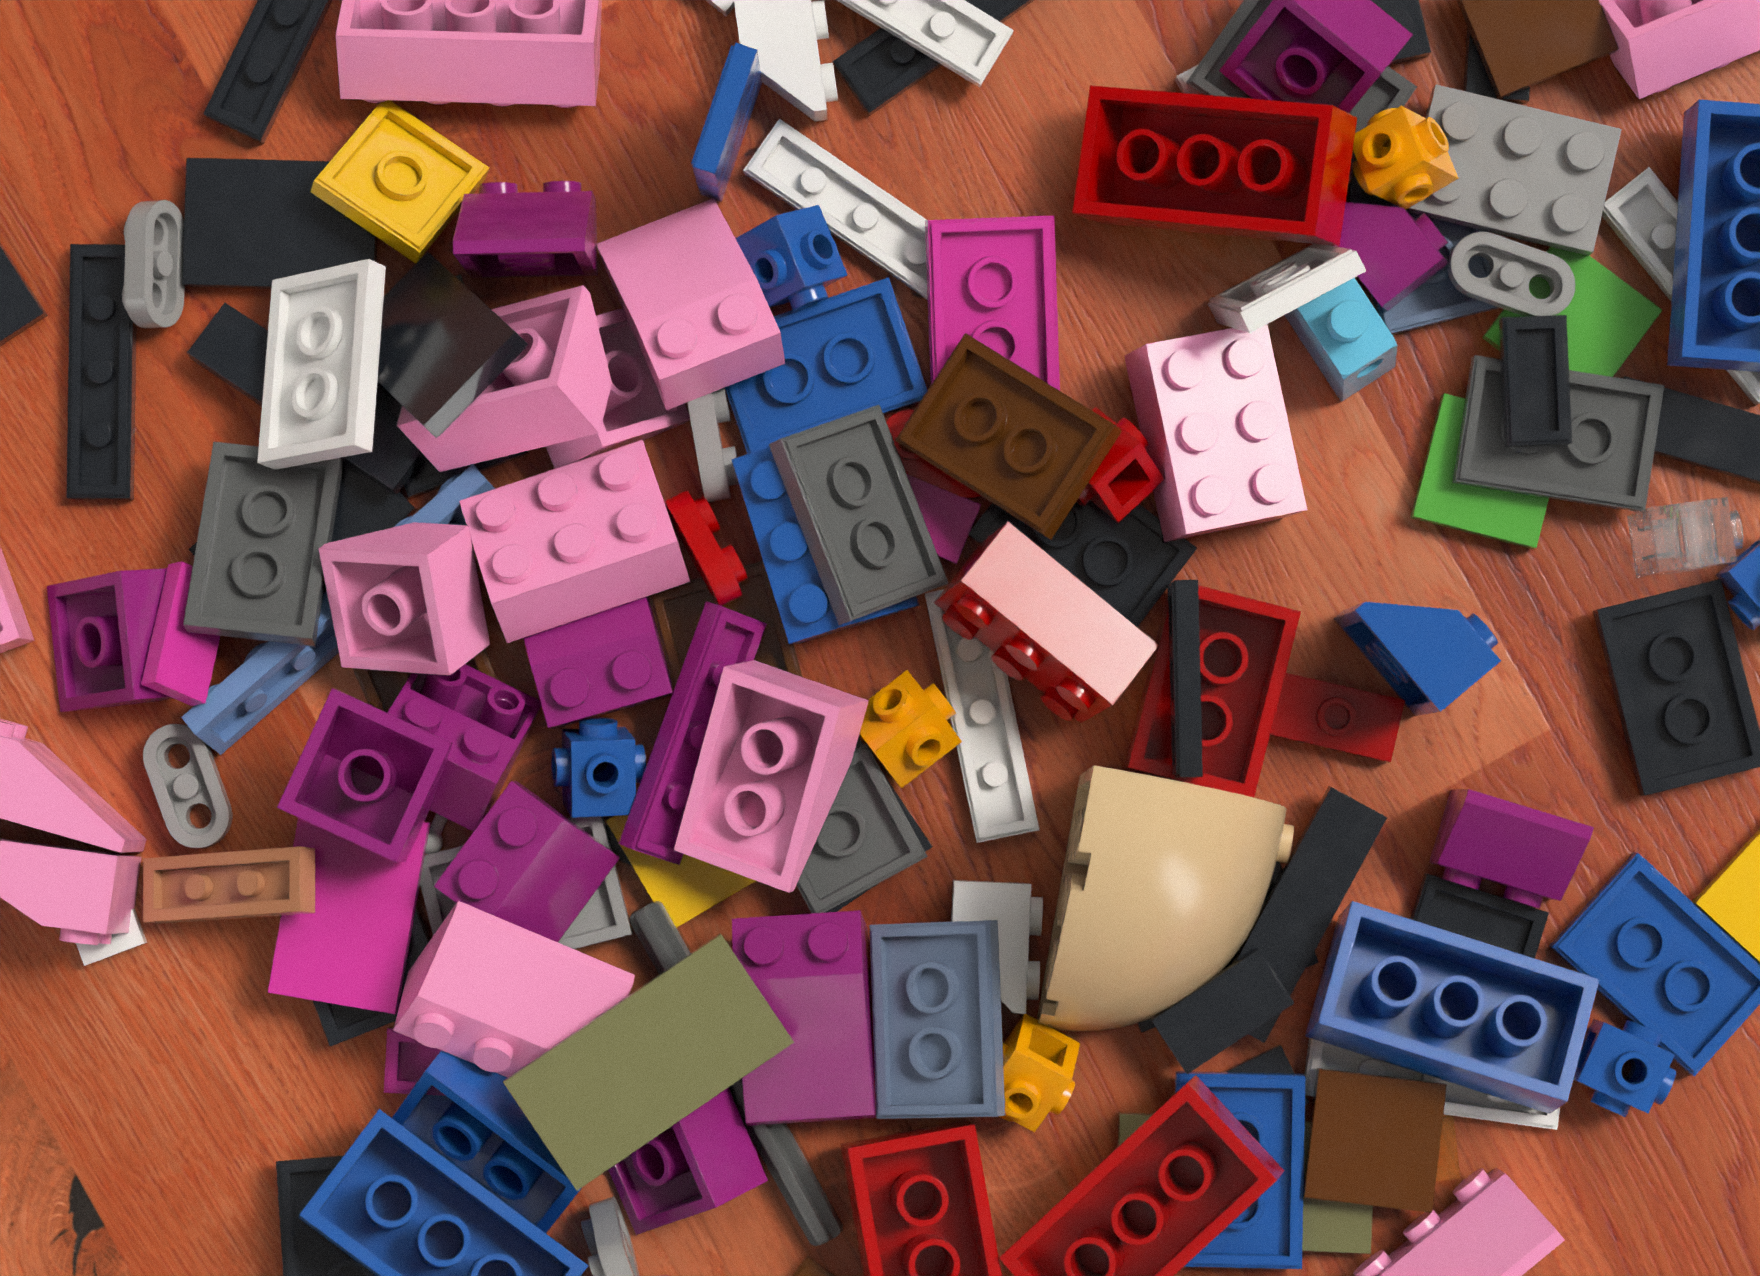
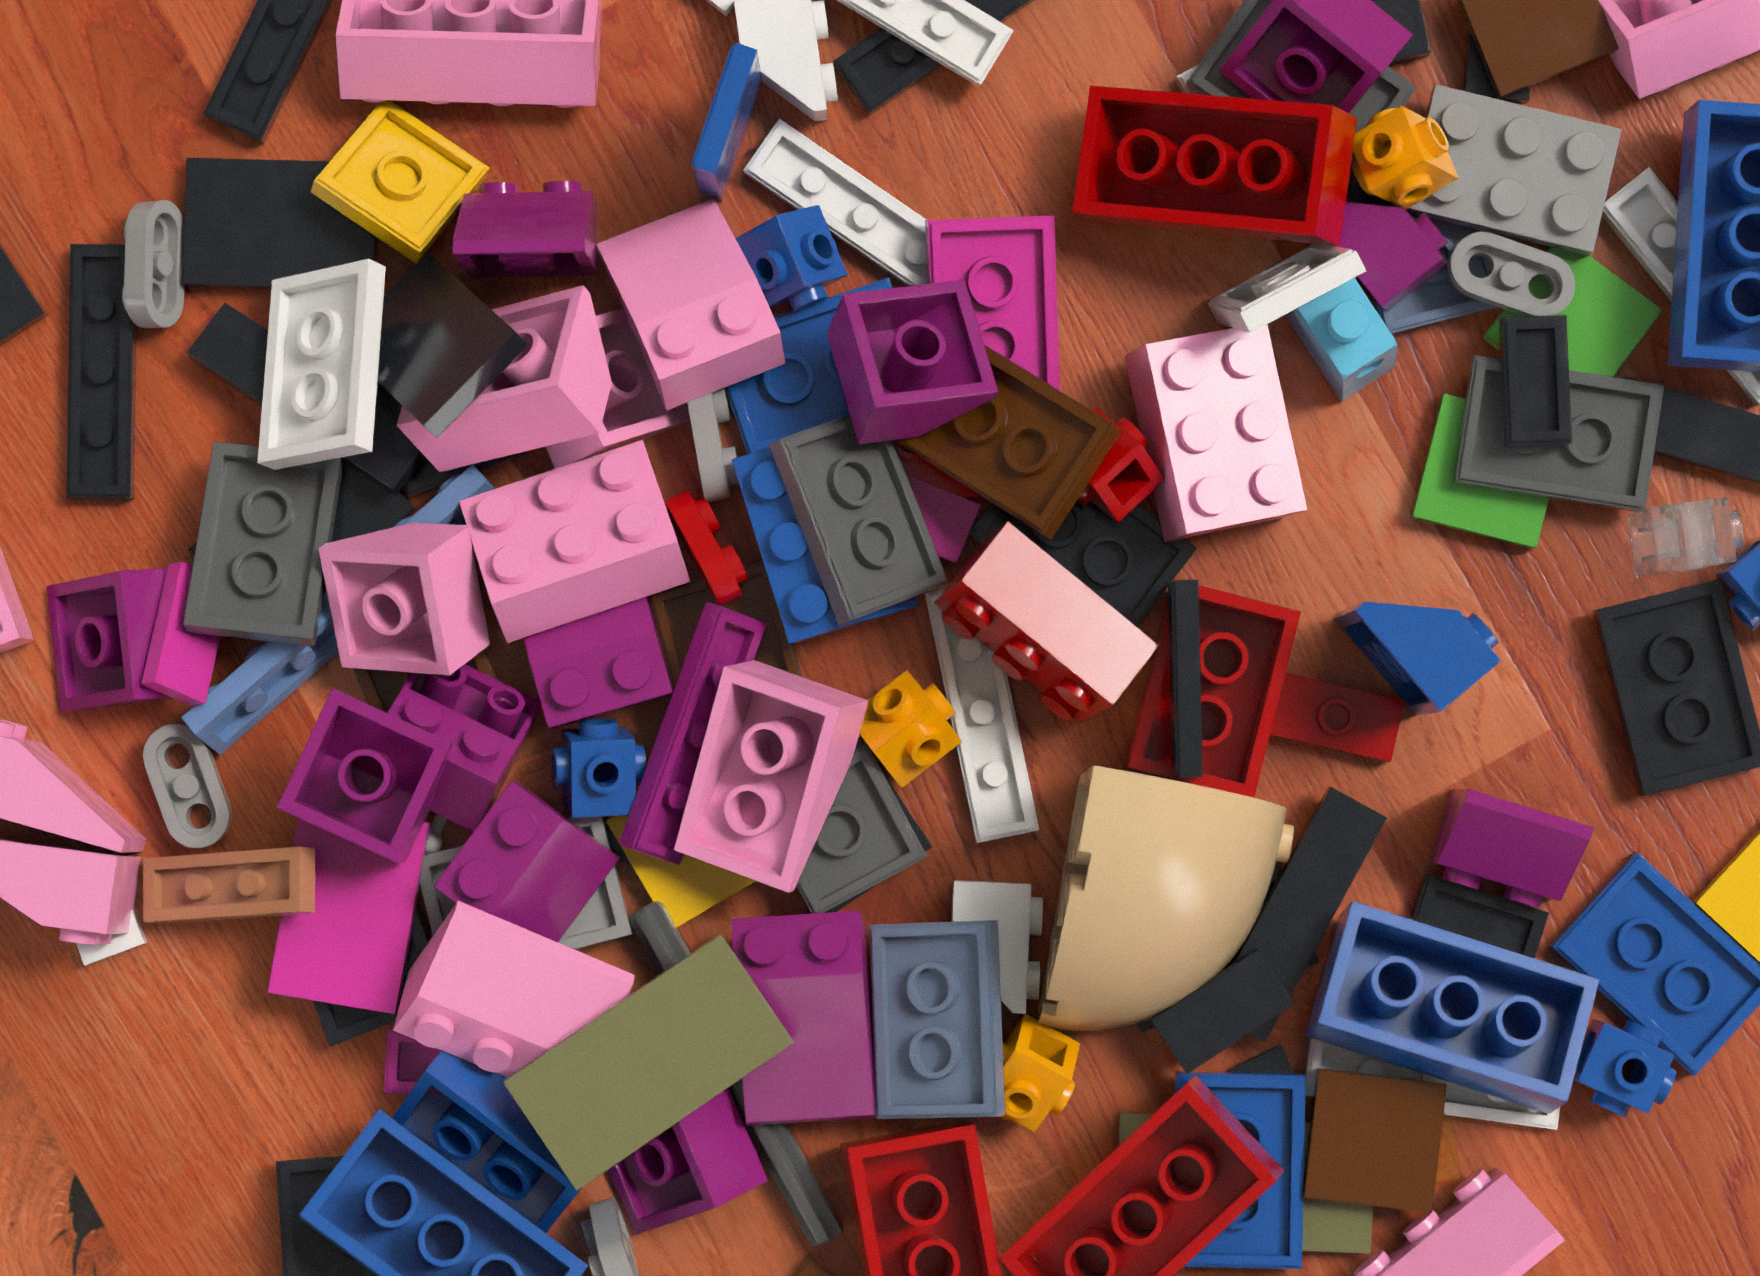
(909, 359): none -> magenta slope

